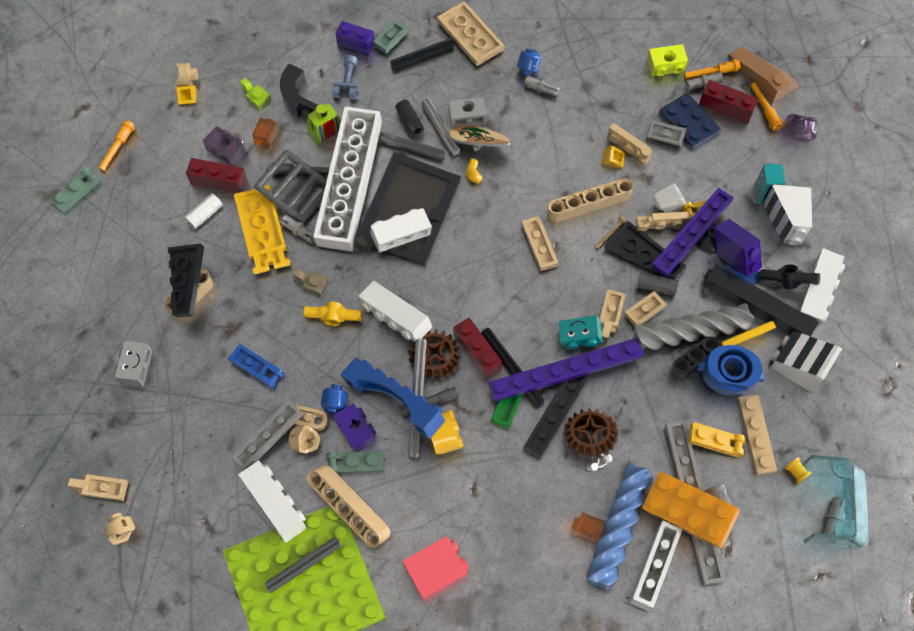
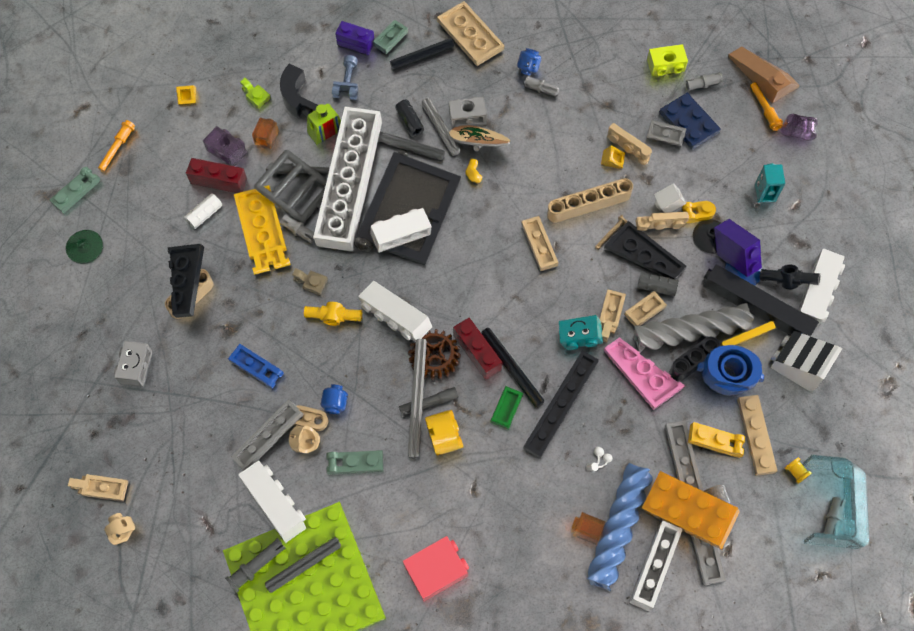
(88, 251): none -> clear green dish
(186, 74): tan piece -> none
(247, 571): none -> dark grey pin
(348, 505): tan beam -> none
(358, 438): dark purple brick -> none
(424, 417): blue arch -> none
(565, 370): dark purple plate -> none
(578, 431): reddish brown gear -> none
(646, 378): none -> bright pink wing
(692, 232): dark purple plate -> none
(725, 67): light orange pin -> none
(728, 101): dark red brick -> none
(790, 212): white slope -> none

